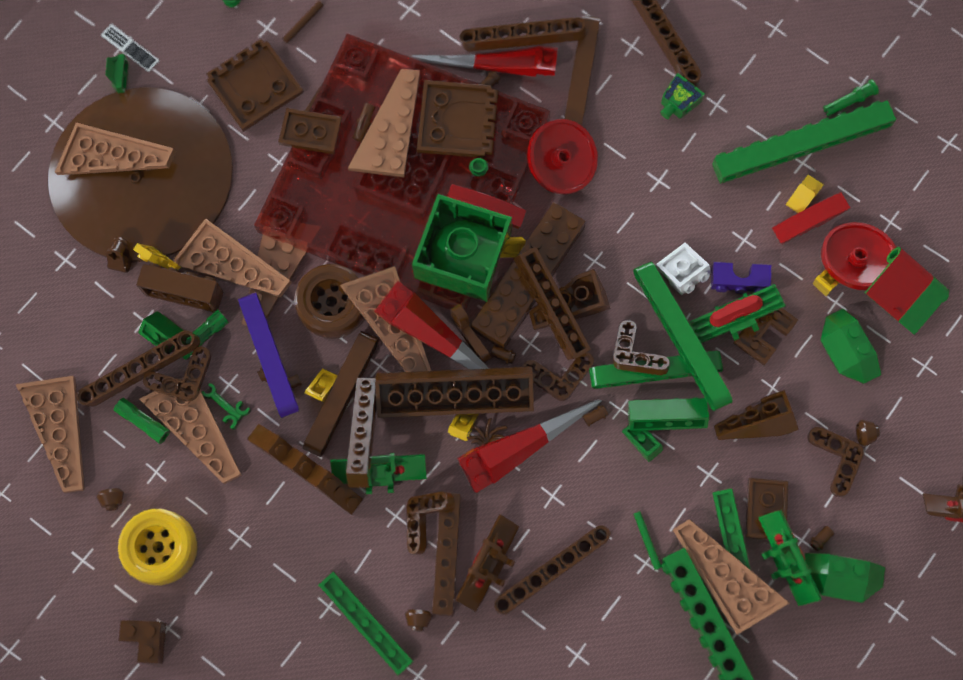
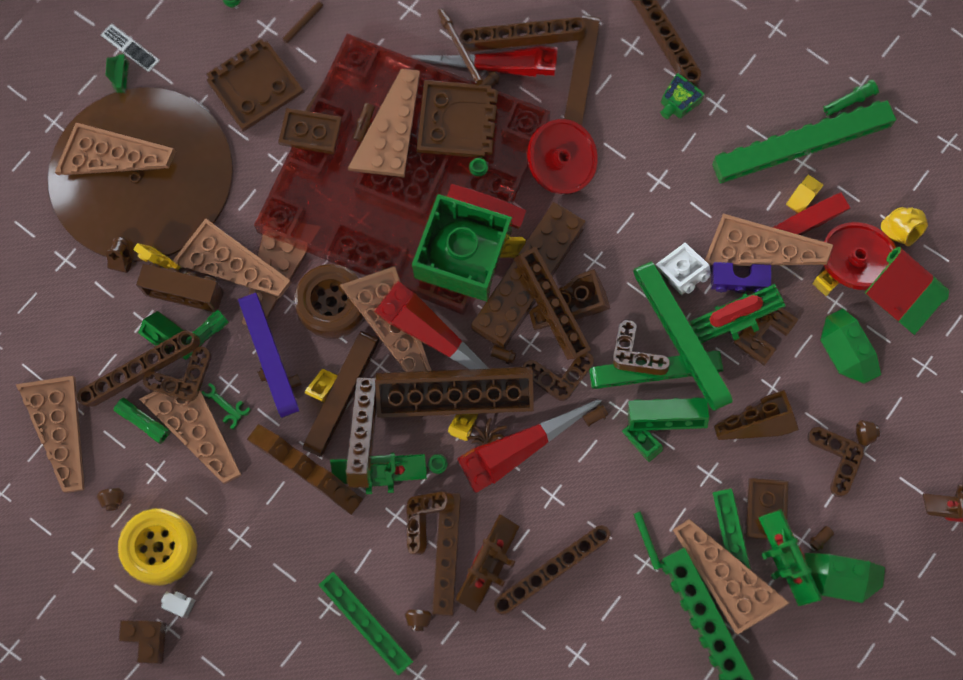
(177, 604): none -> white brick
(437, 464): none -> green plate
(448, 25): none -> reddish brown bar
(461, 322): reddish brown beam -> none
(753, 243): none -> nougat wing
(905, 225): none -> yellow helmet

